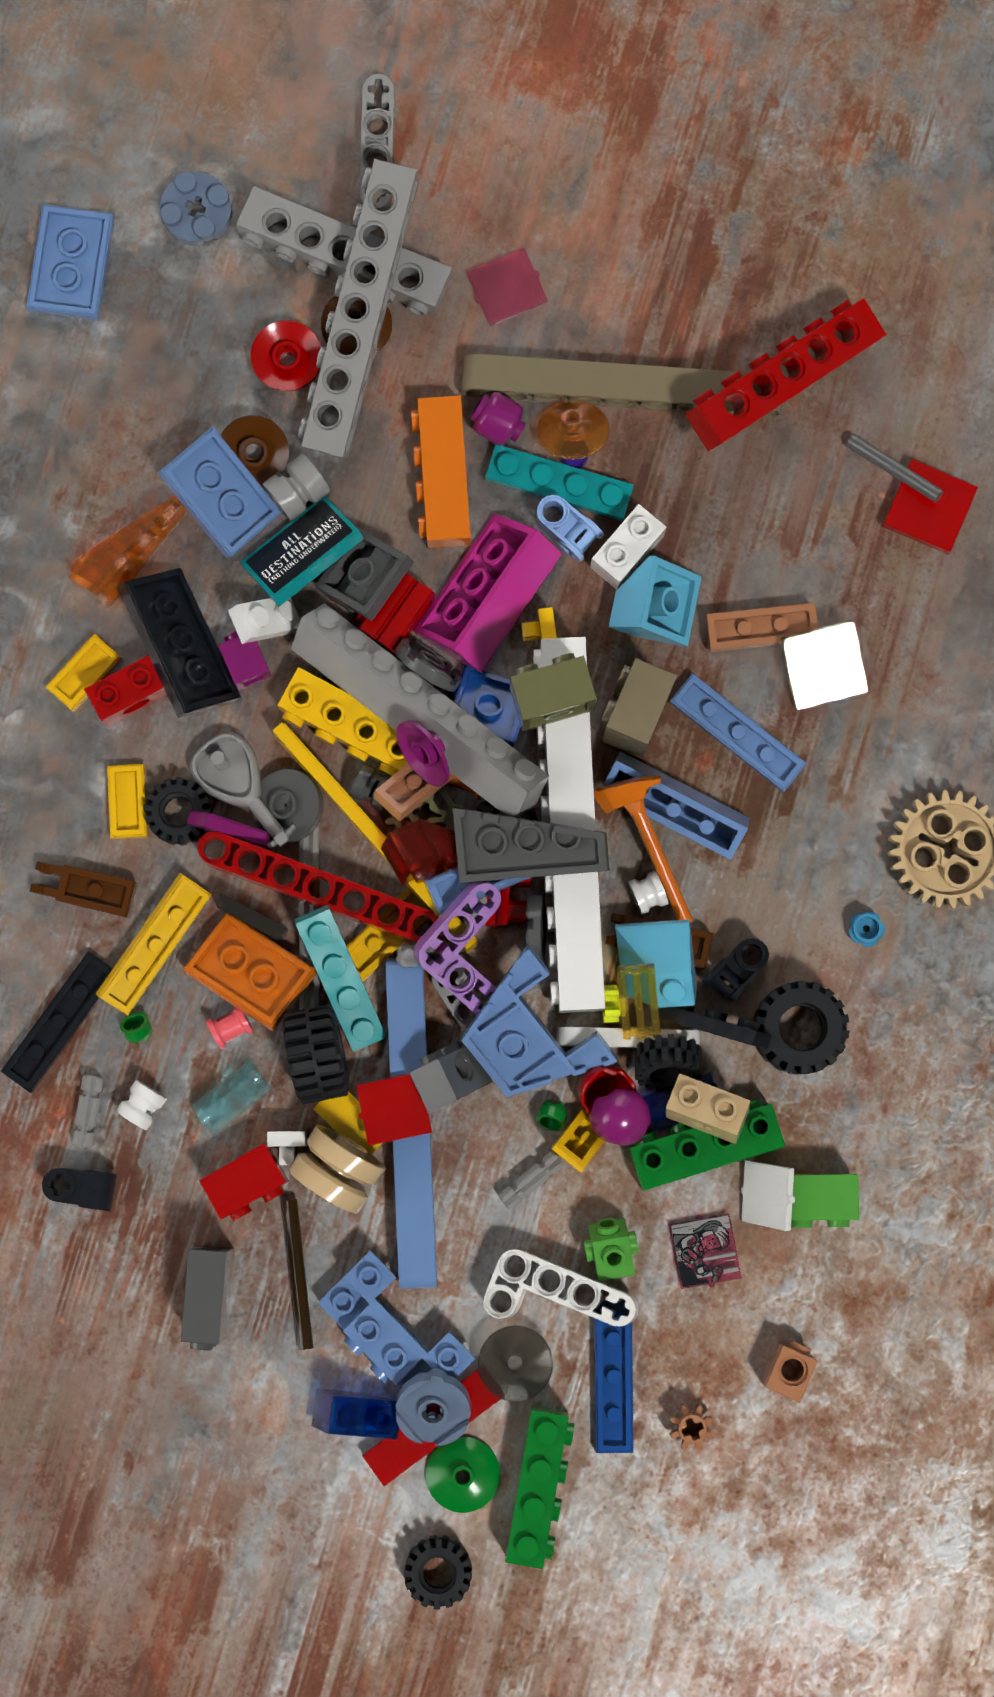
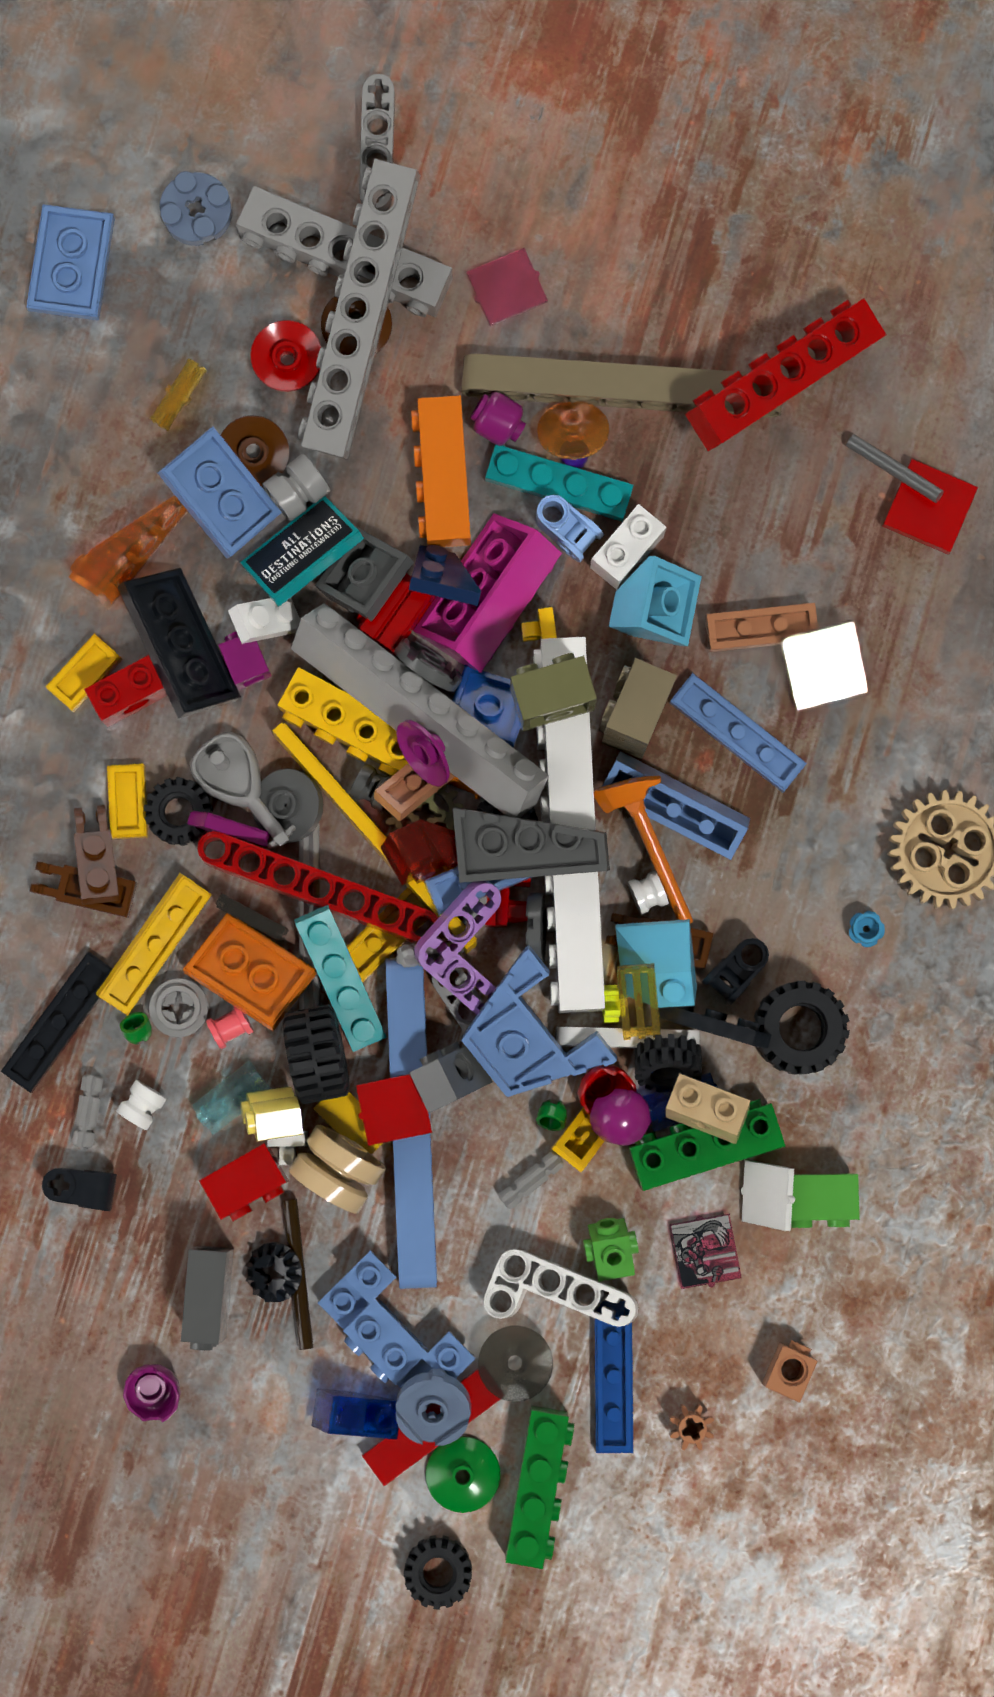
(95, 860): none -> reddish brown hinge
(152, 1392): none -> magenta hair
(167, 995): none -> light grey gear
(178, 394): none -> clear yellow pin
(272, 1114): none -> light yellow brick
(285, 1263): none -> black gear
(443, 575): none -> dark blue wing

